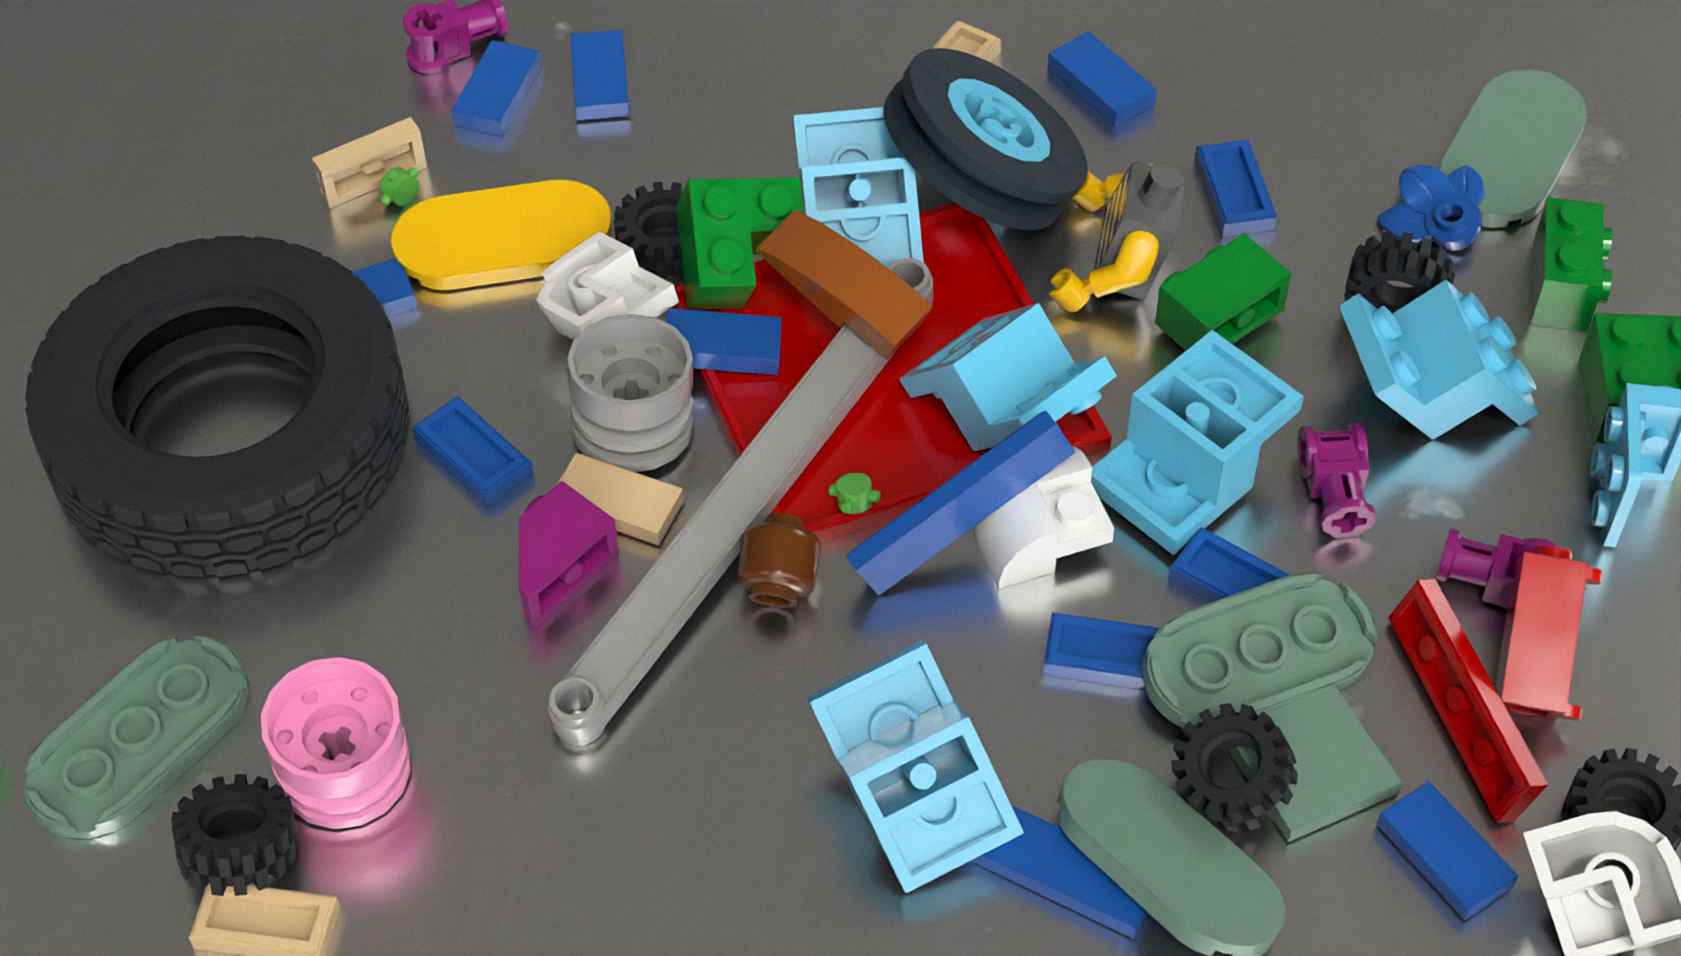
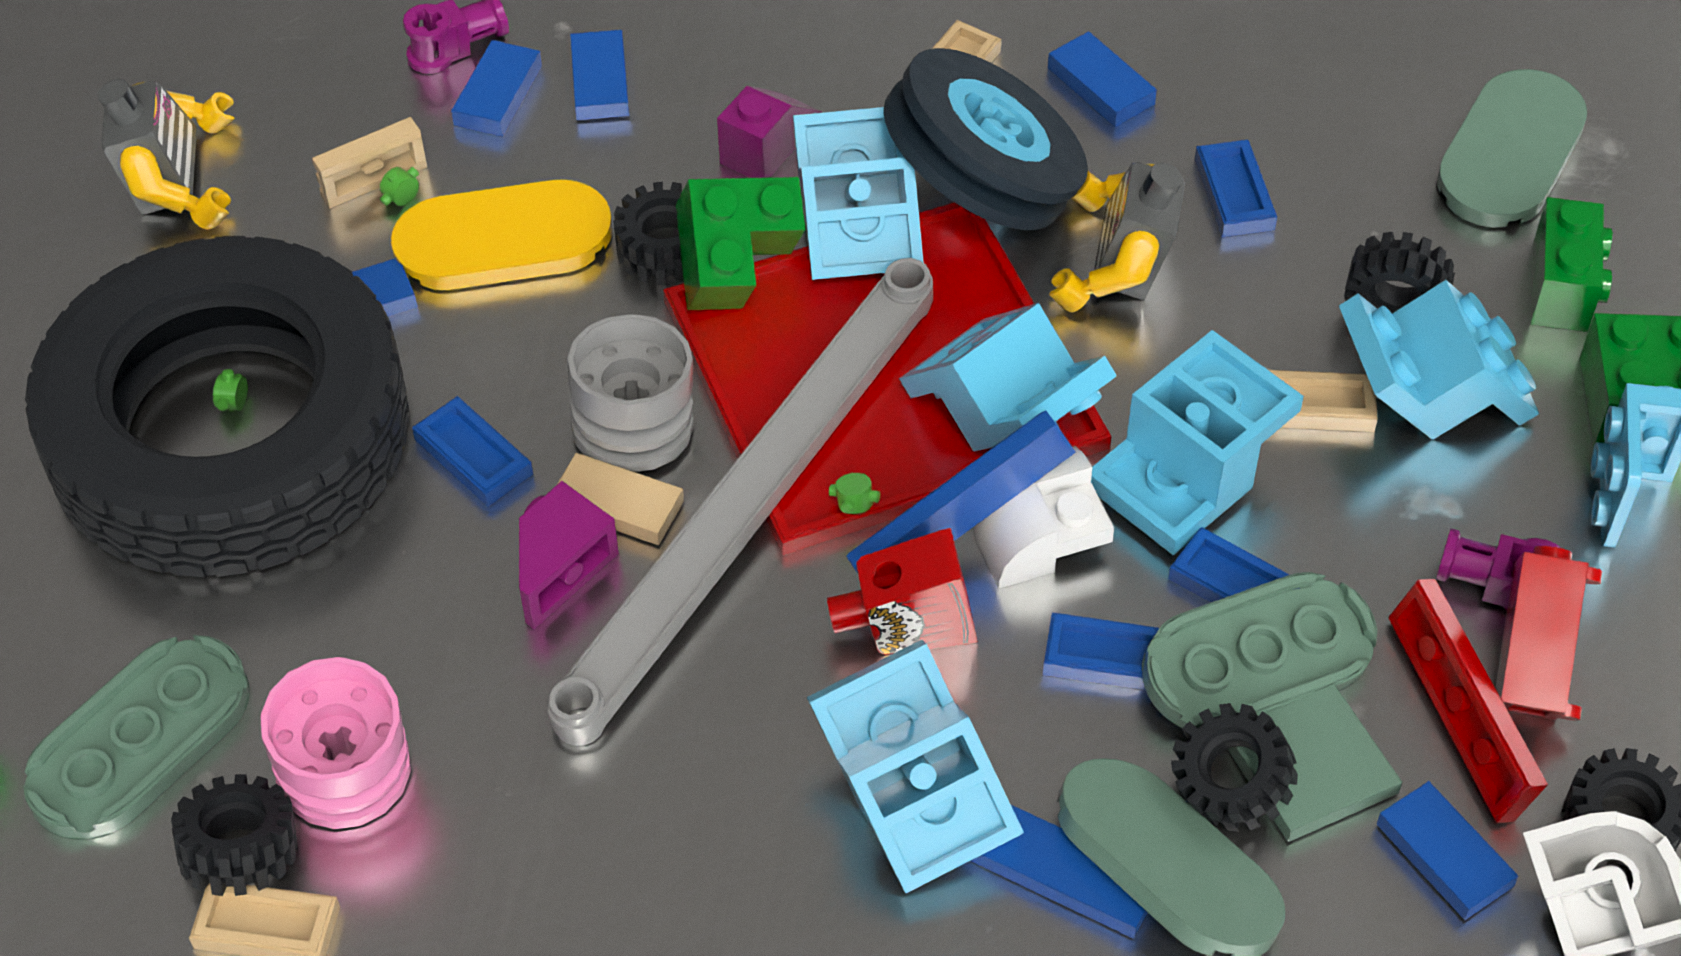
(154, 144): none -> torso
(230, 391): none -> bright green piece
(598, 283): white brick -> none
(730, 340): blue tile -> none
(758, 131): none -> magenta slope
(778, 561): reddish brown head -> none
(845, 282): dark orange slope -> none
(909, 596): none -> red torso
(1224, 292): green brick -> none
(1332, 401): none -> tan tile
(1338, 472): magenta connector -> none
(1434, 199): blue plate -> none

